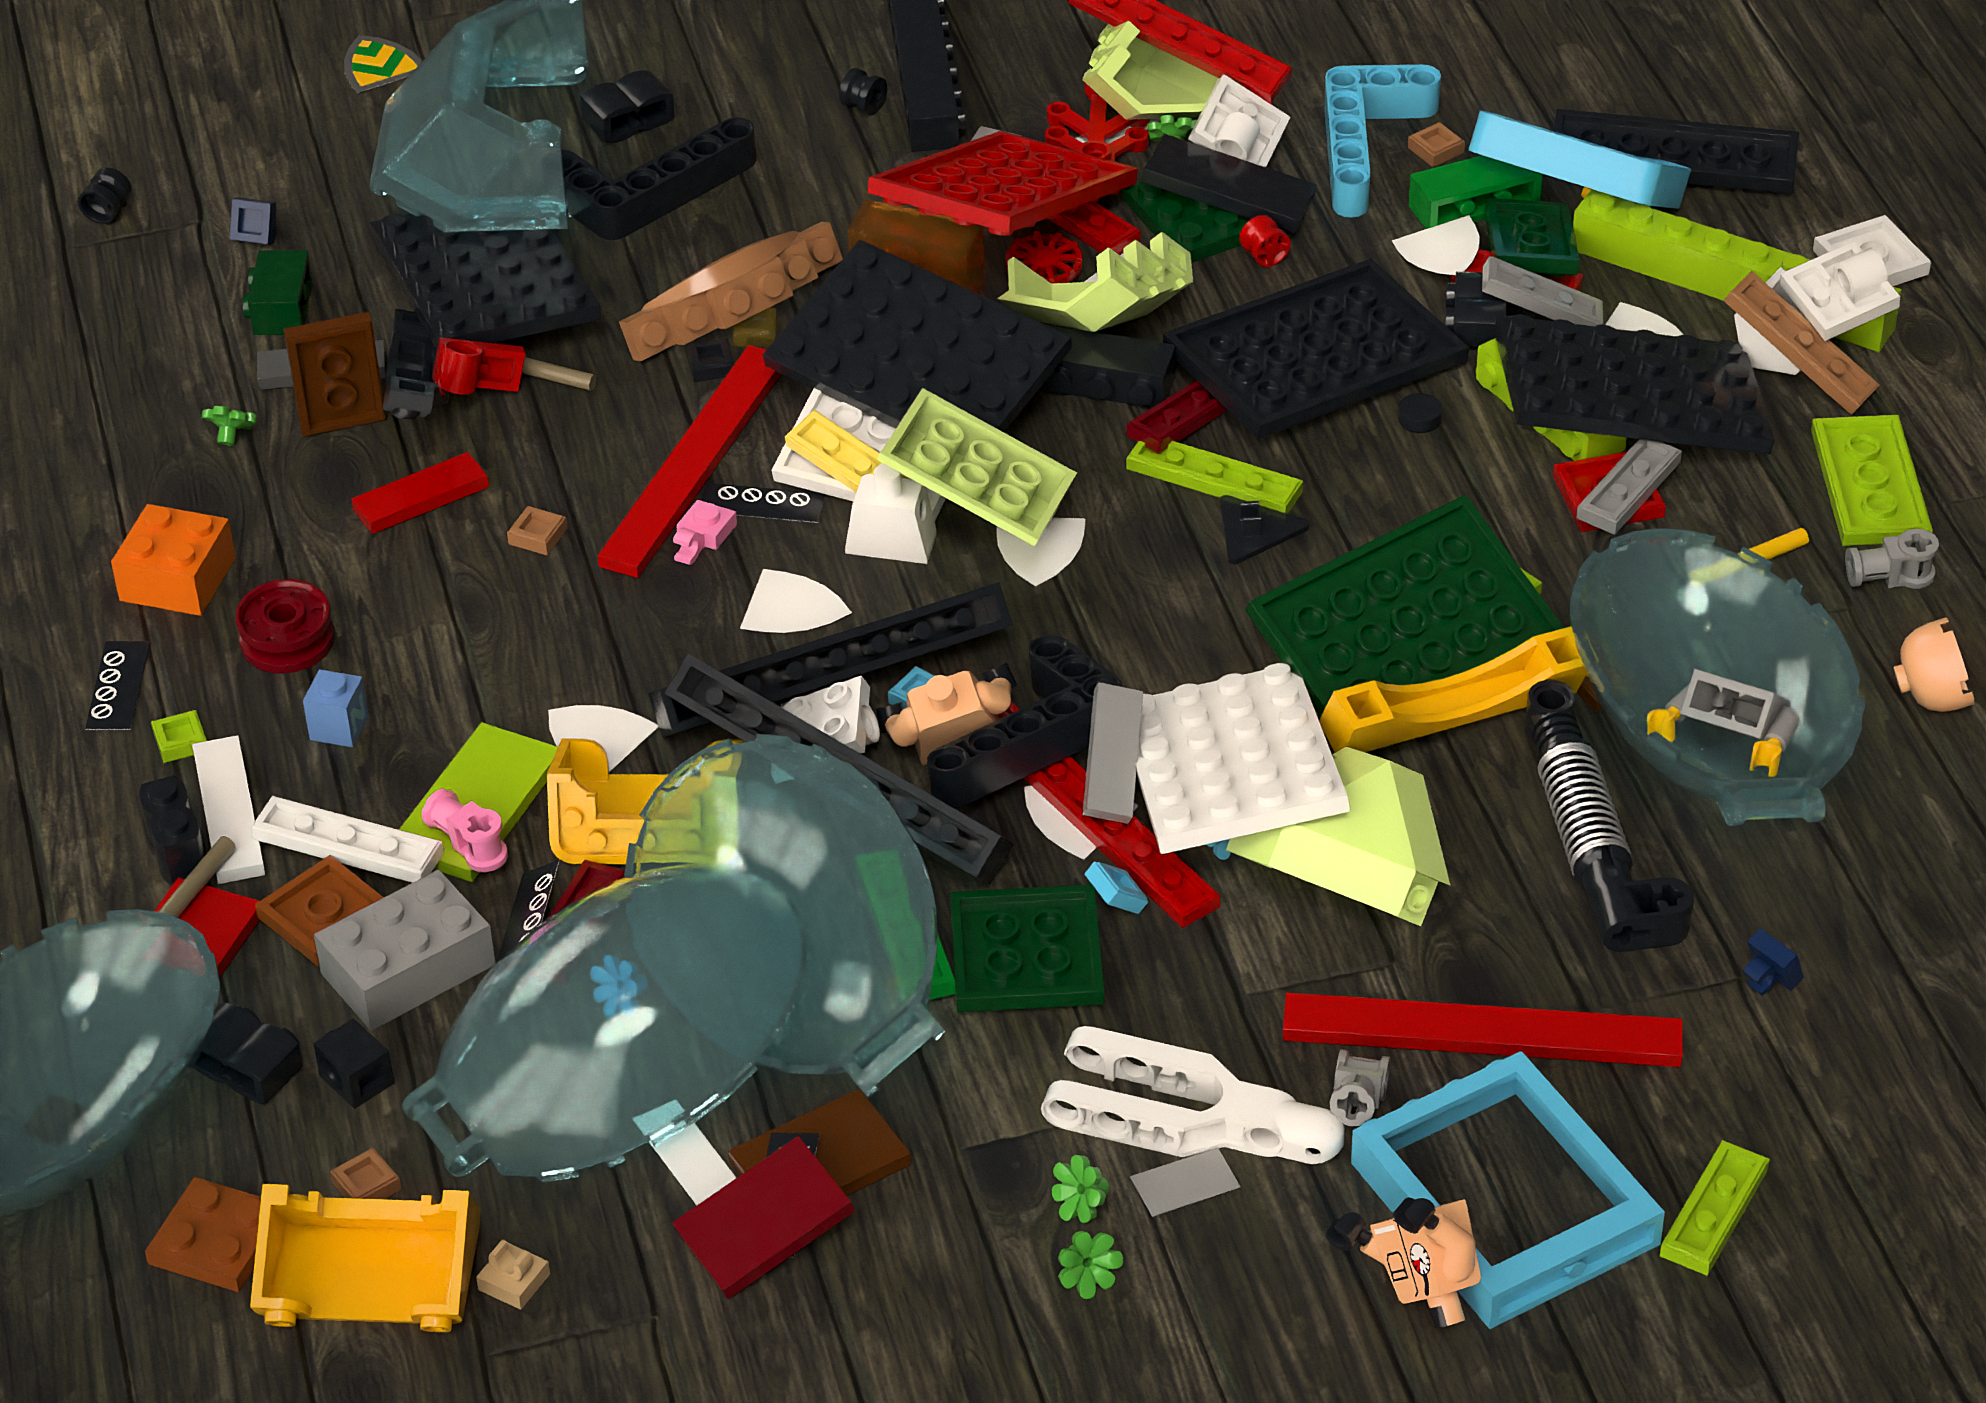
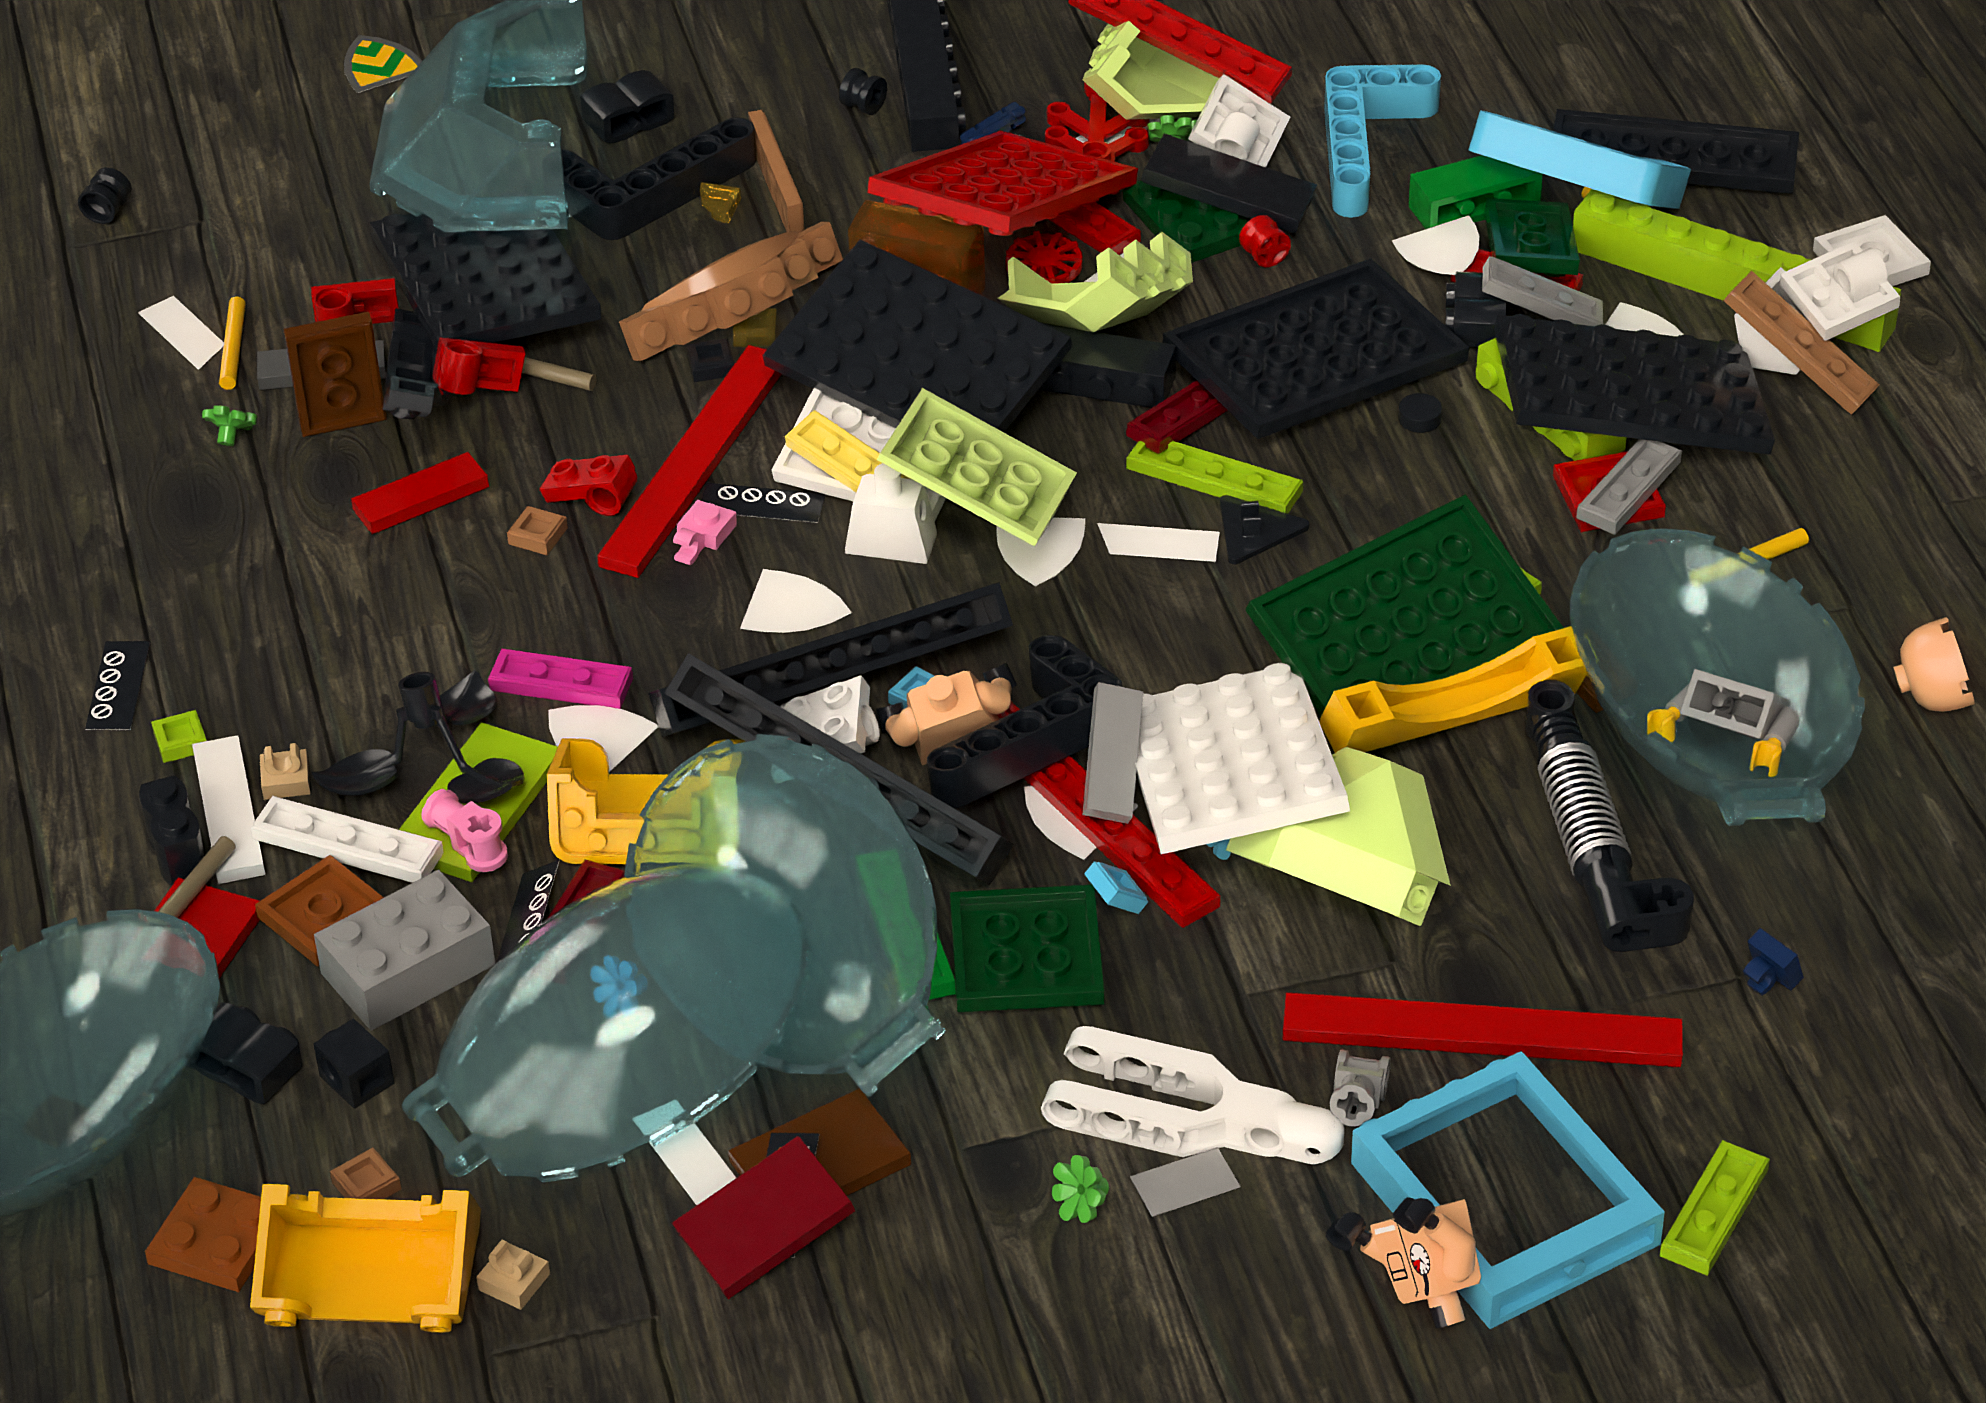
(173, 559): orange brick -> none
(183, 330): none -> white sticker
(232, 343): none -> yellow bar
(253, 220): dark blue tile -> none
(278, 291): dark green brick -> none
(284, 626): dark red wheel -> none
(284, 772): none -> tan tile
(335, 708): medium blue brick -> none
(347, 299): none -> red plate
(425, 707): none -> black plant
(560, 678): none -> dark pink tile
(599, 480): none -> red plate
(720, 200): none -> clear yellow tile
(777, 174): none -> medium nougat tile
(1011, 115): none -> dark blue axle
(1088, 1263): bright green plant -> none
(1160, 542): none -> white sticker
(1436, 144): medium nougat tile -> none
(1869, 478): lime tile -> none
(1895, 561): light grey connector -> none

